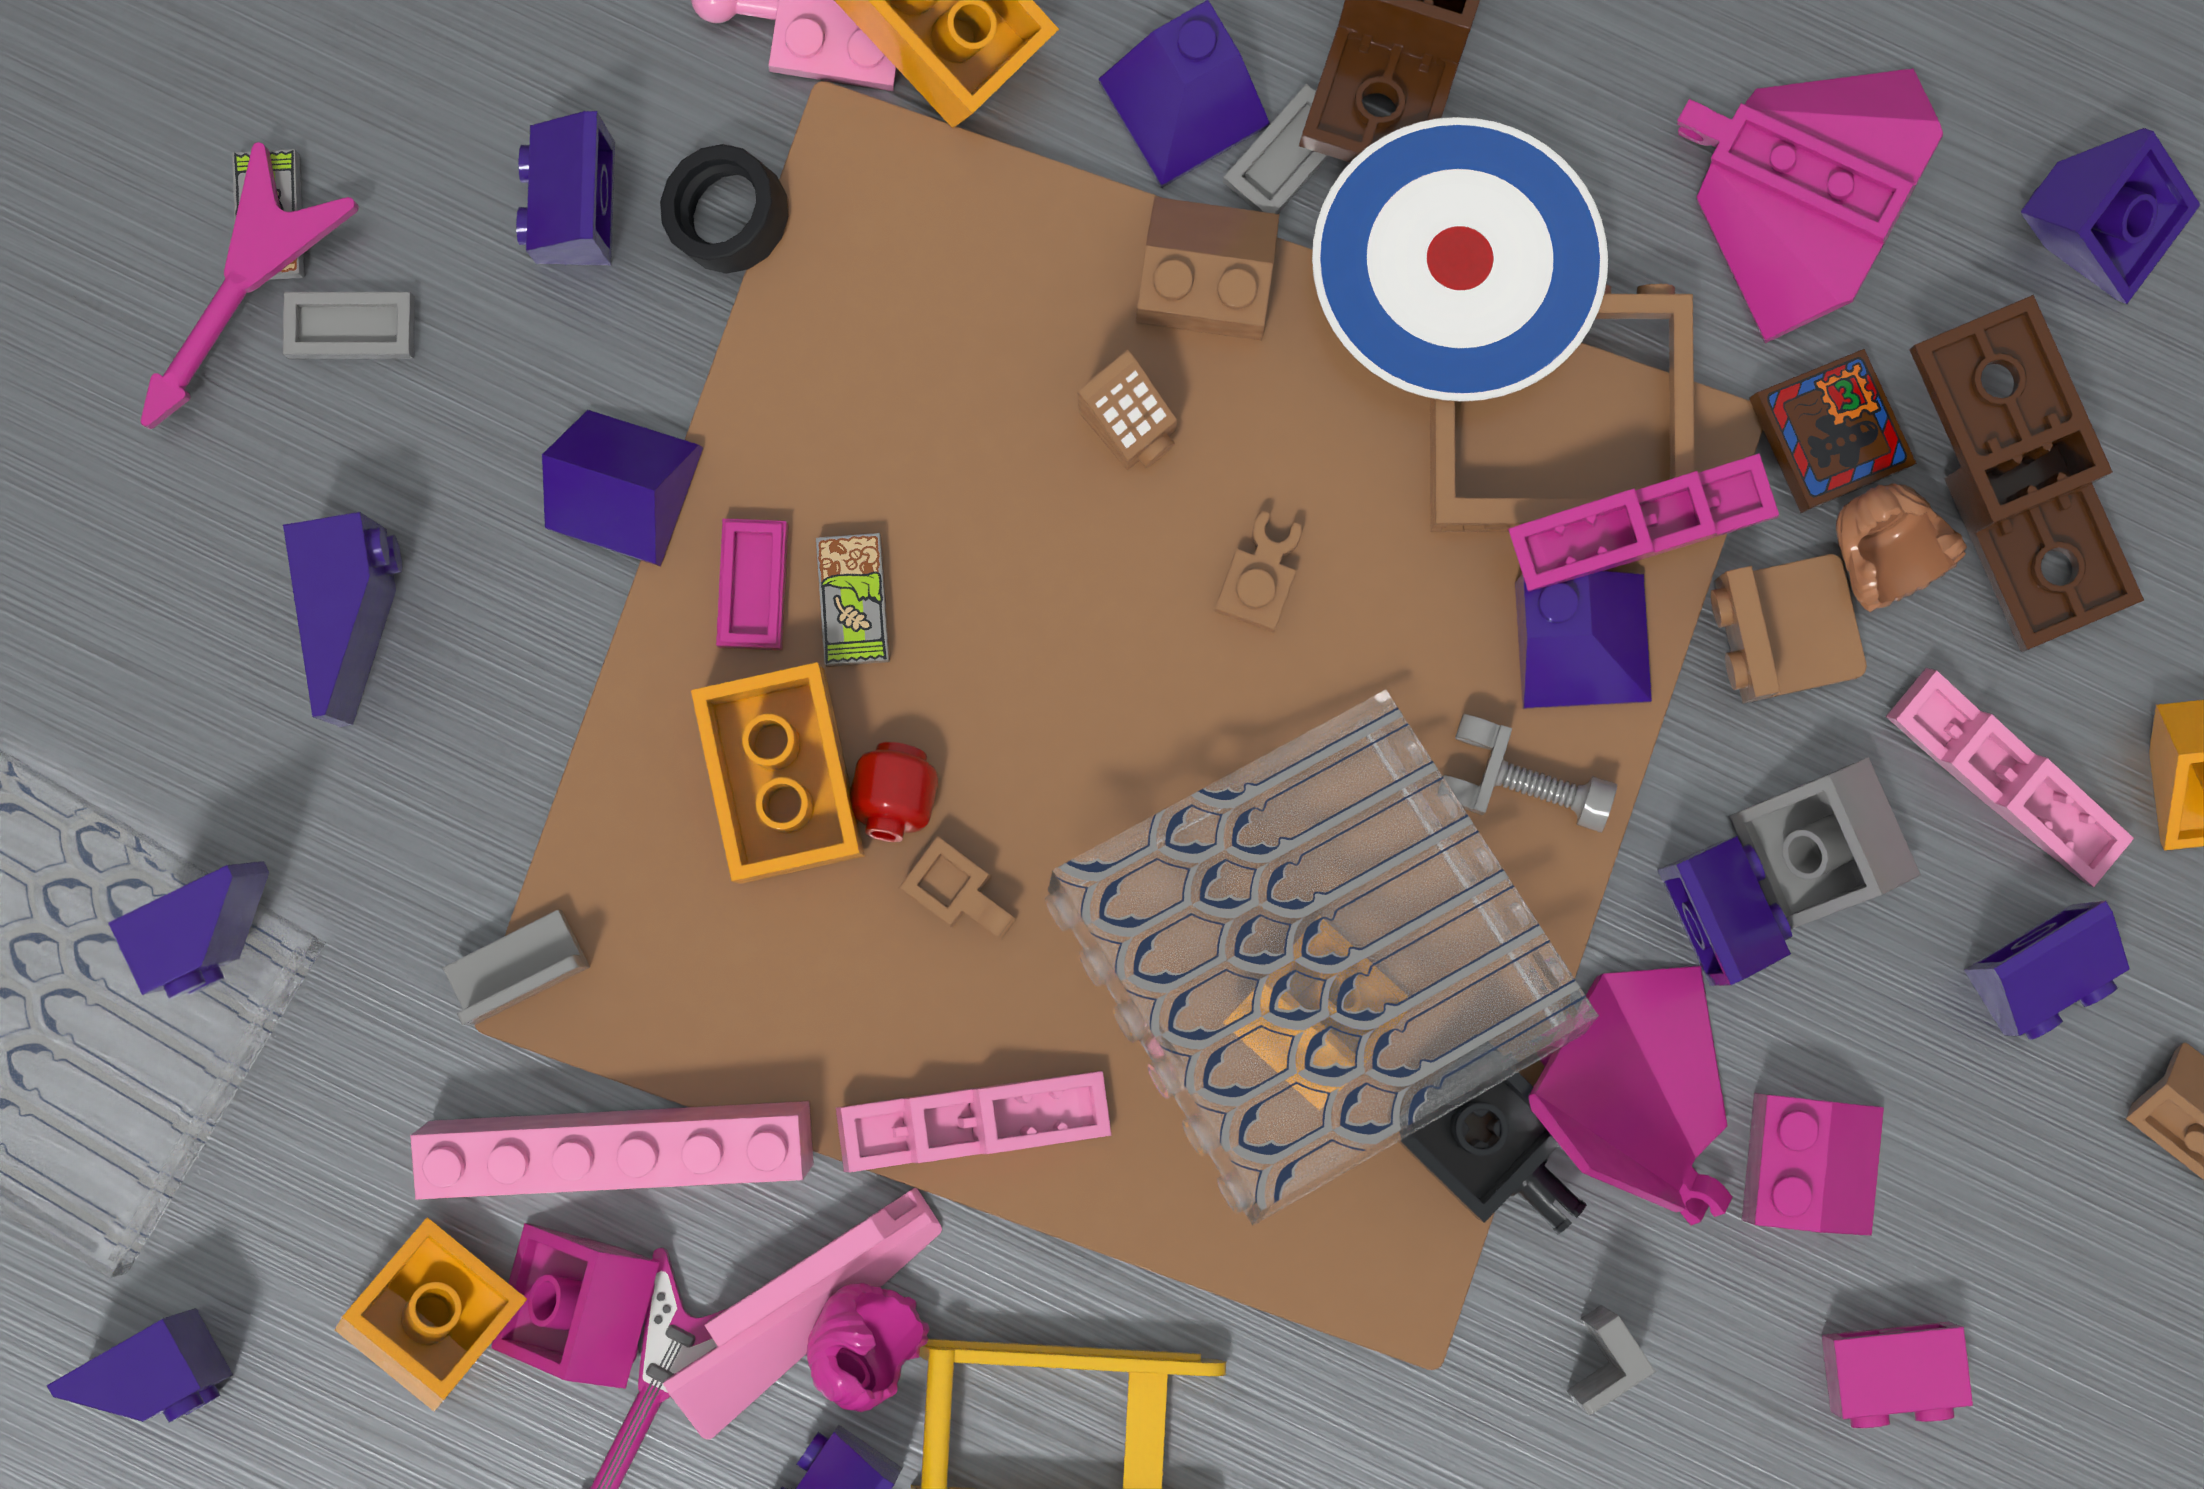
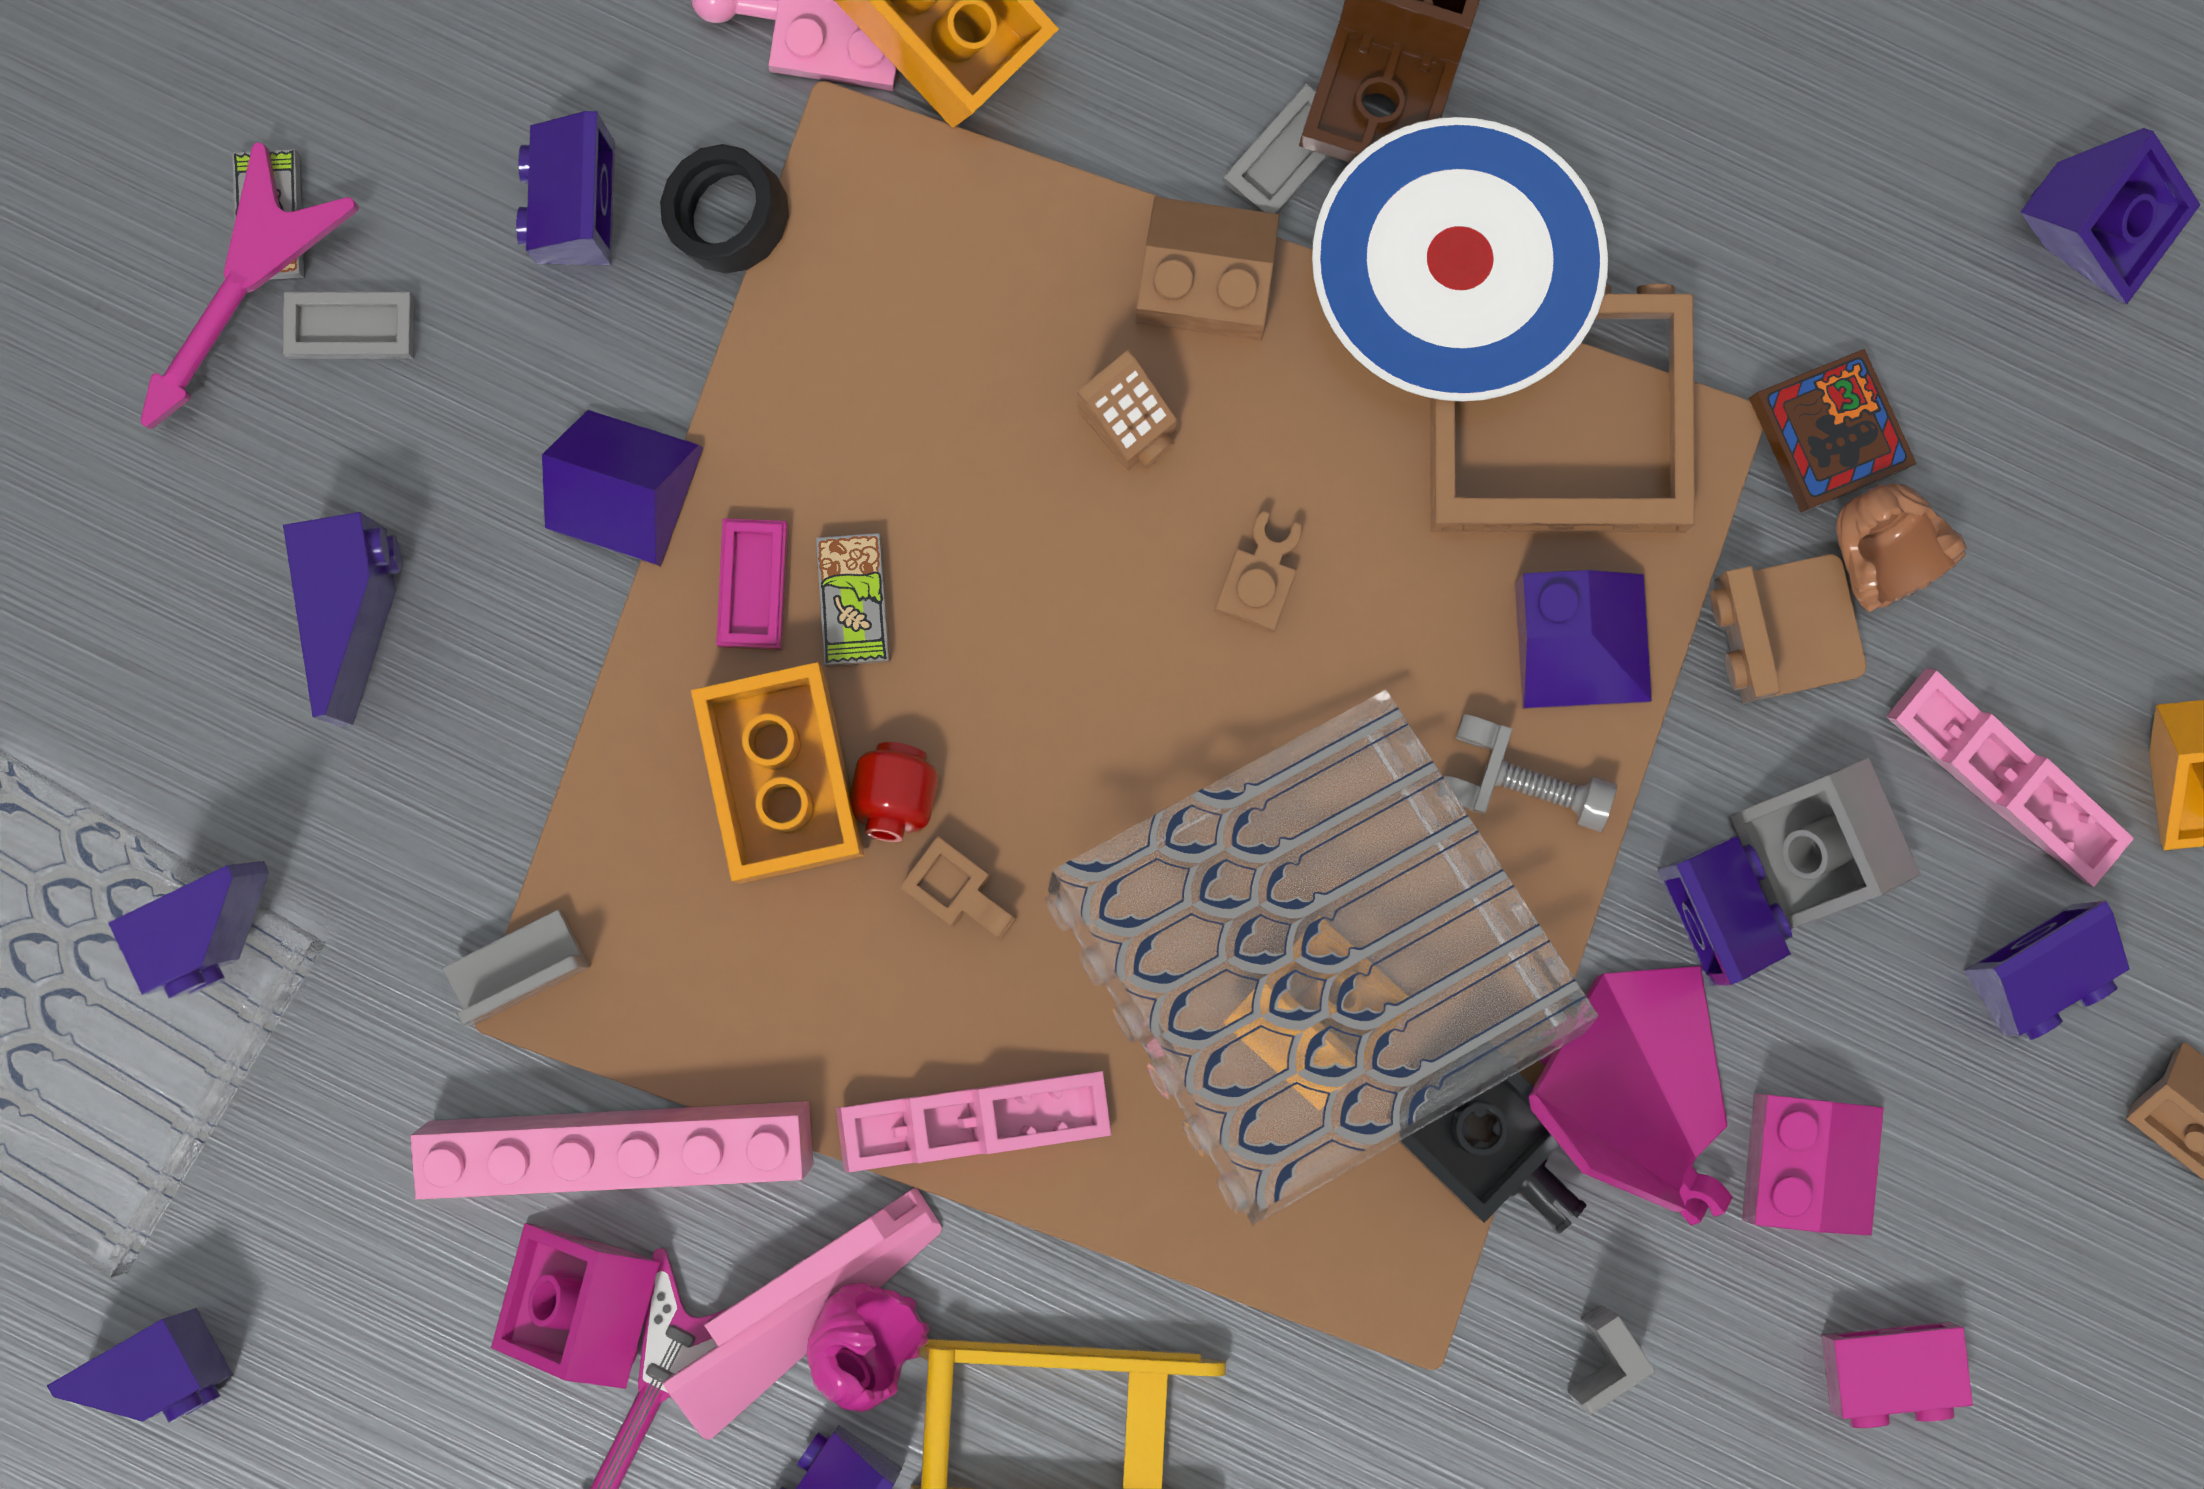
(430, 1314): light orange slope -> none
(1185, 94): dark purple slope -> none
(1643, 522): dark pink slope -> none
(1811, 187): dark pink panel -> none
(2026, 473): reddish brown bracket -> none

